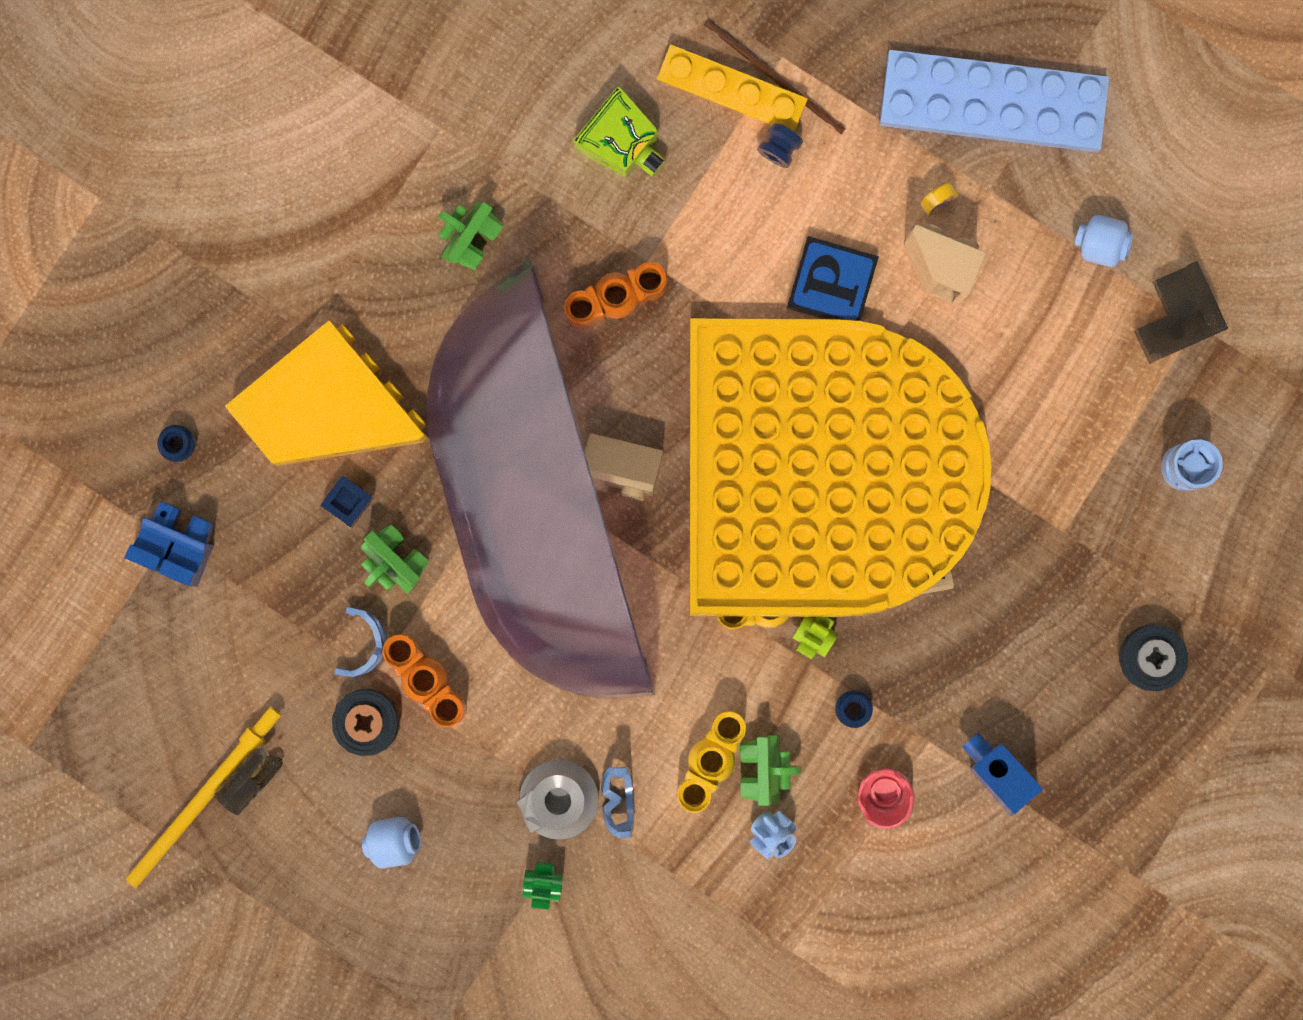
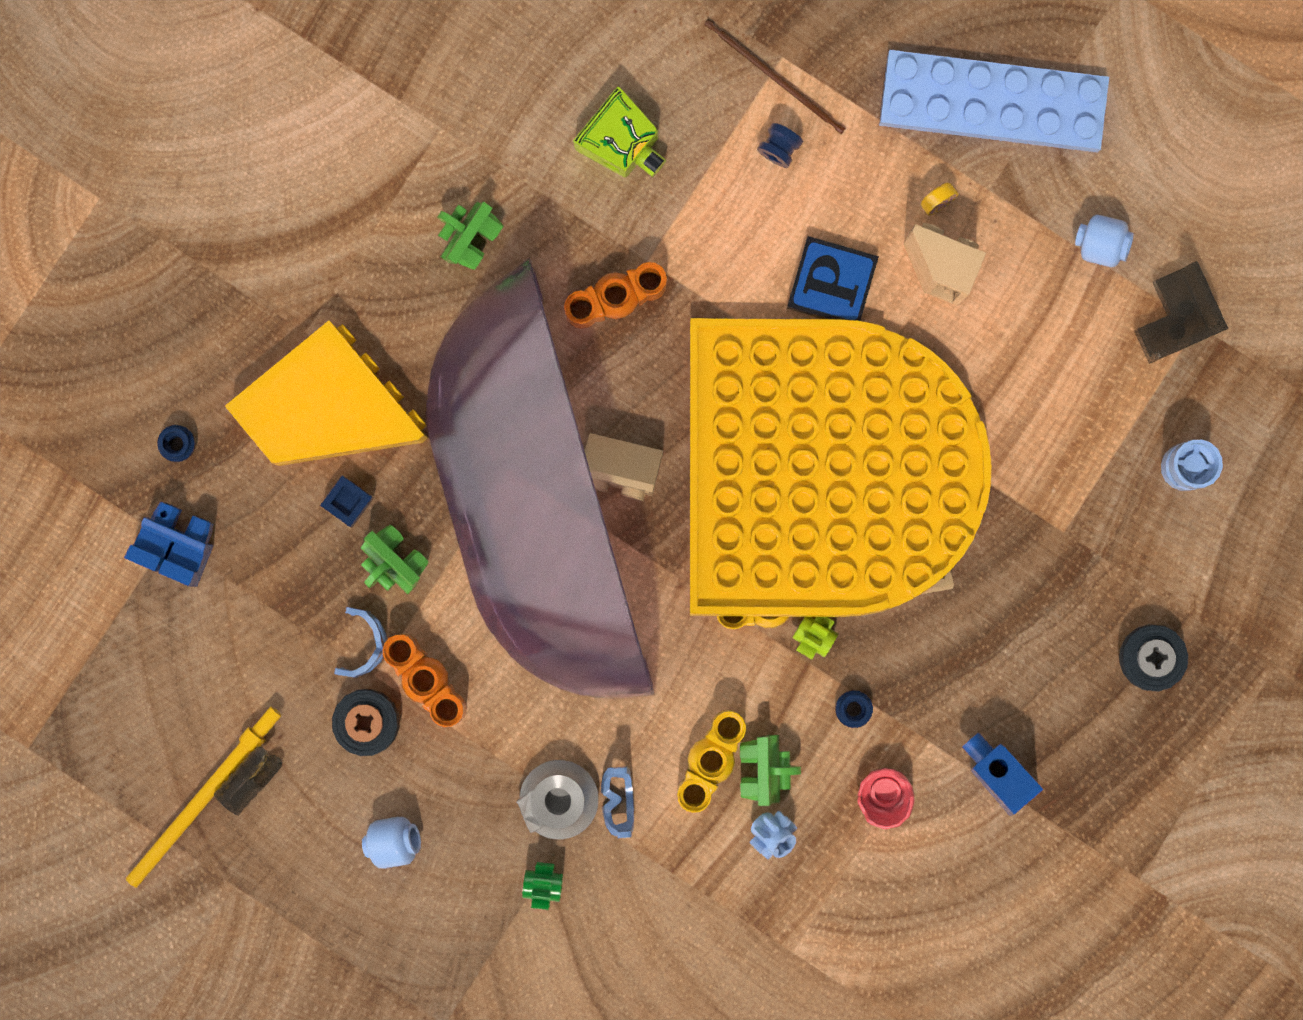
(731, 88): yellow plate -> none

